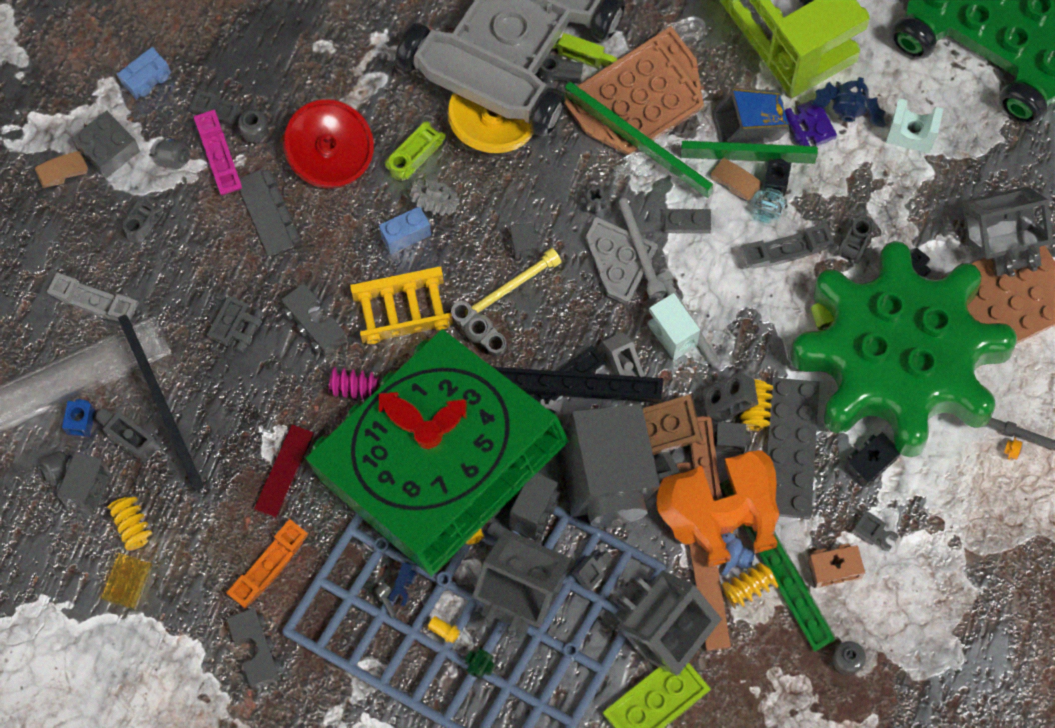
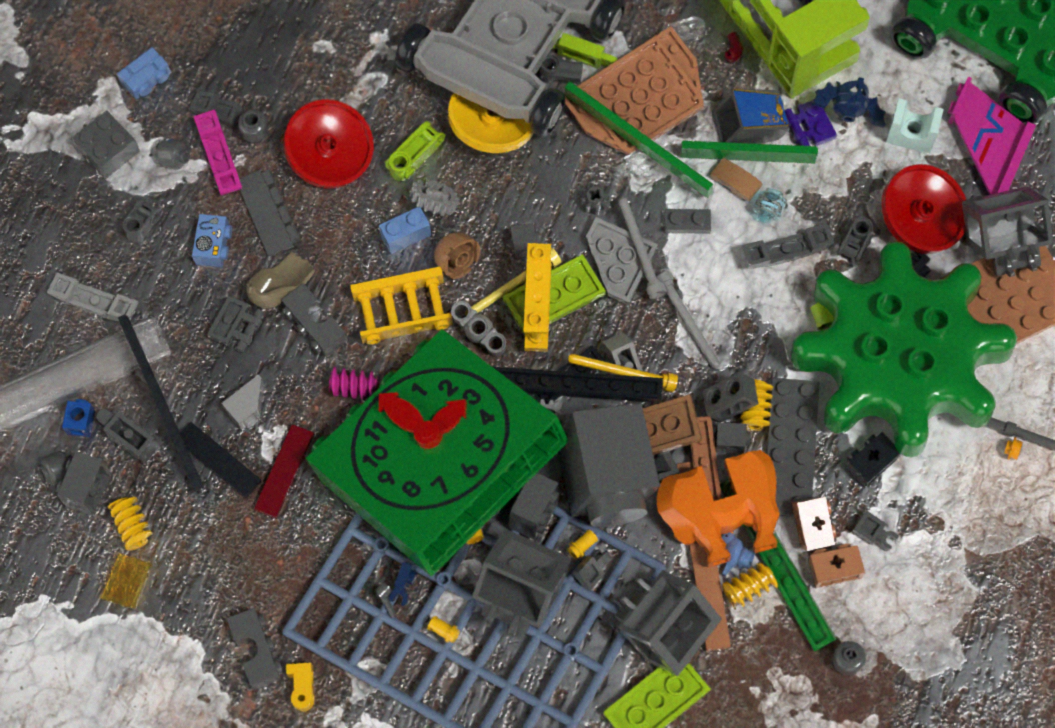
(57, 169): medium nougat slope -> none
(211, 240): none -> medium blue brick
(219, 460): none -> black tile
(246, 403): none -> light grey slope
(269, 565): orange slope -> none
(275, 283): none -> dark tan hair
(303, 692): none -> yellow leg
(456, 253): none -> medium nougat cylinder
(479, 663): dark green gear -> none
(537, 297): none -> yellow fence
(571, 288): none -> lime plate
(577, 548): none -> yellow pin
(670, 379): none -> yellow piece
(673, 327): light aqua piece -> none
(736, 48): none -> dark red arm
(781, 167): black brick -> none
(805, 513): none -> brick
(924, 208): none -> red dish
(991, 136): none -> dark pink piece

